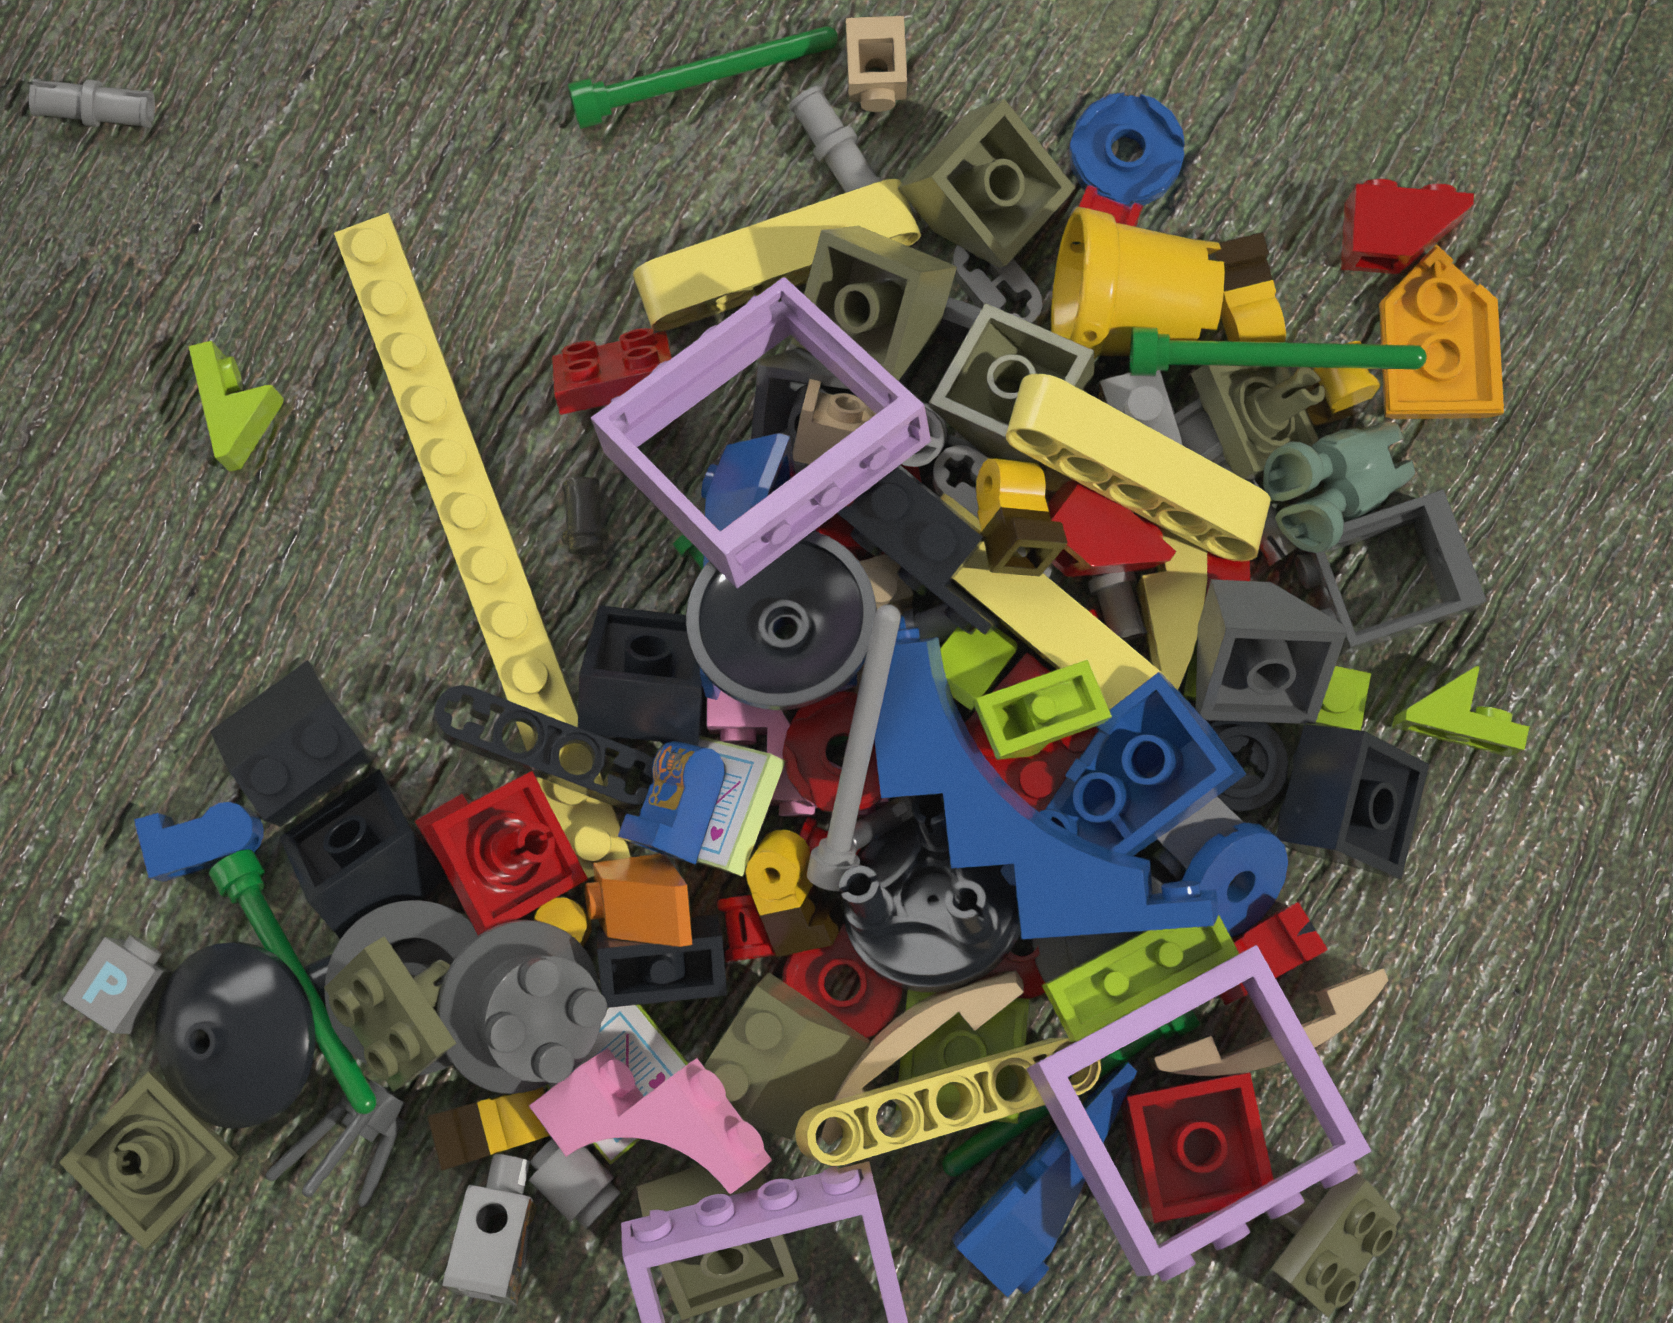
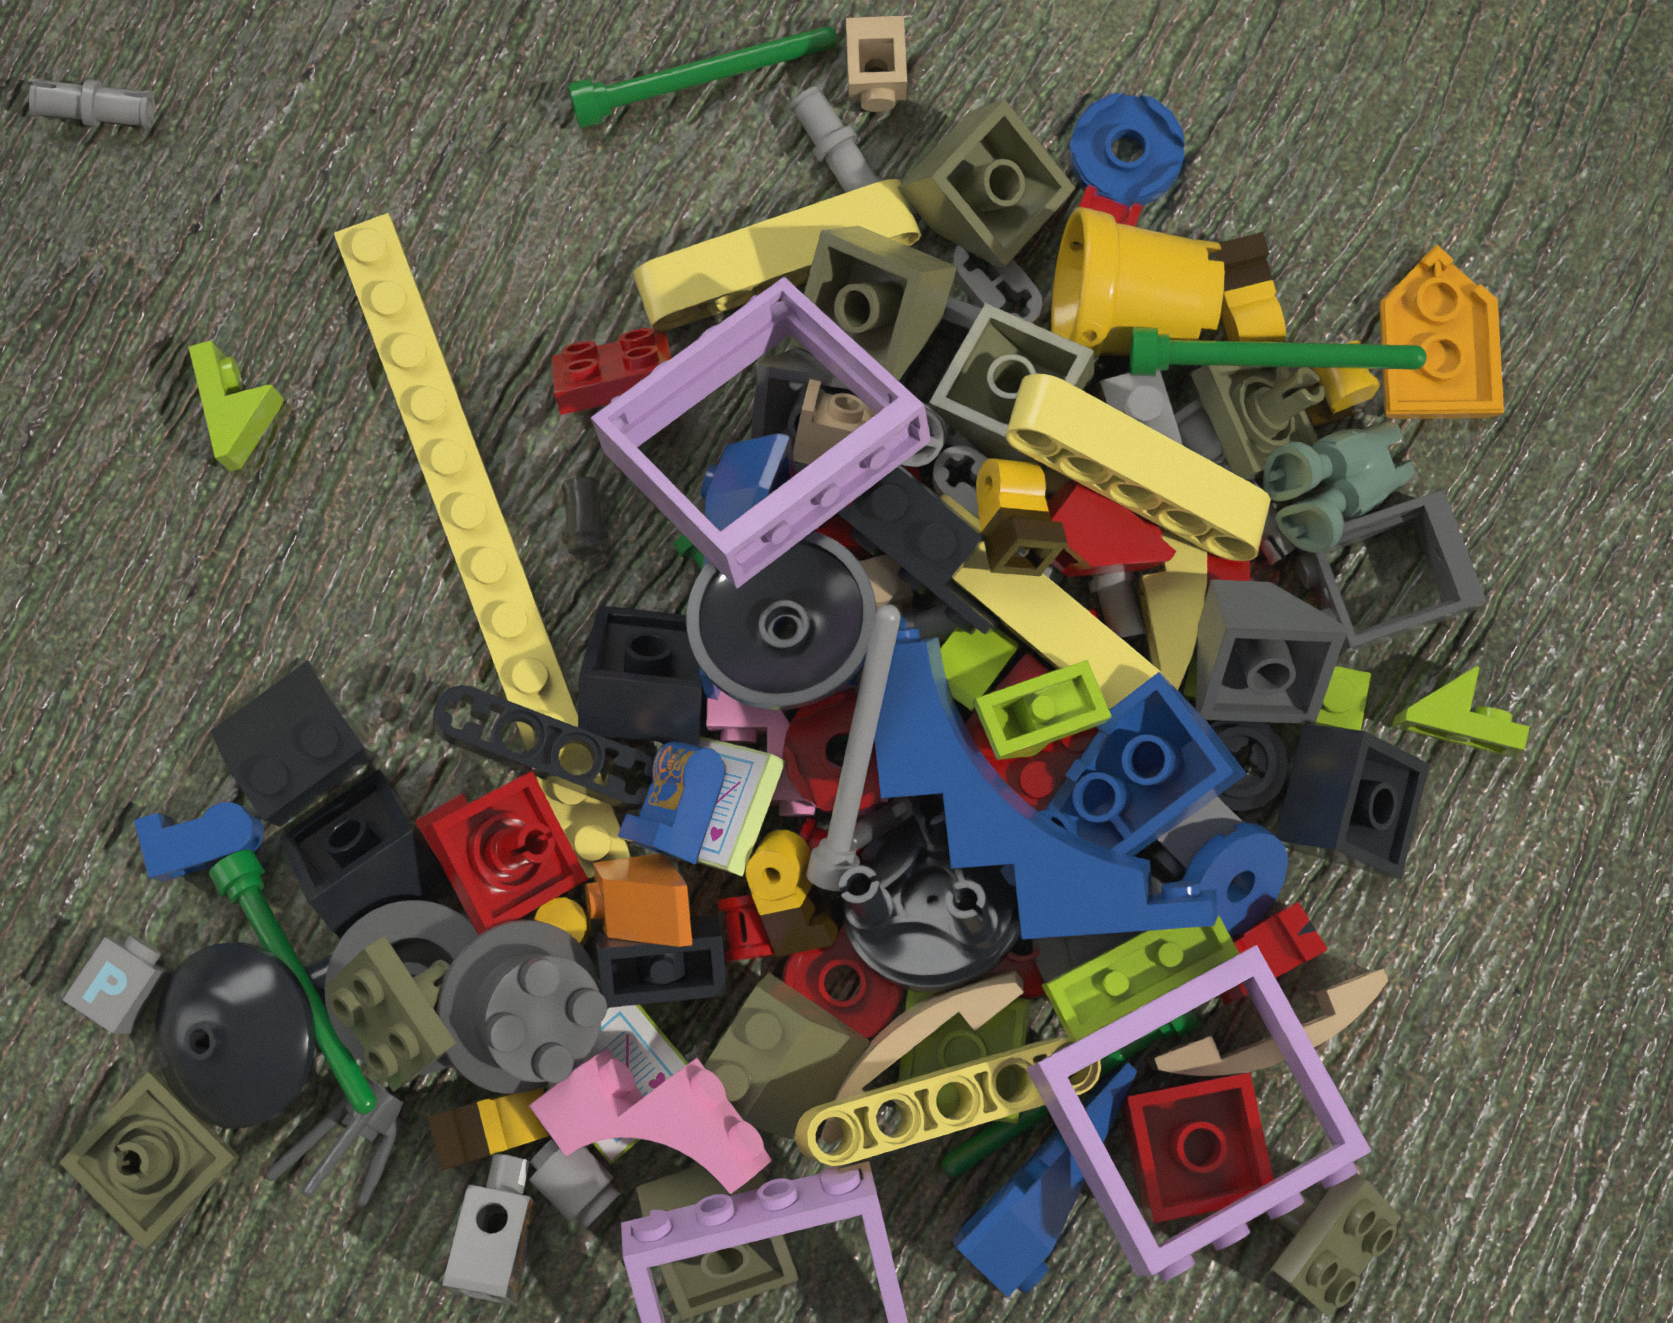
(1395, 225): red slope -> none

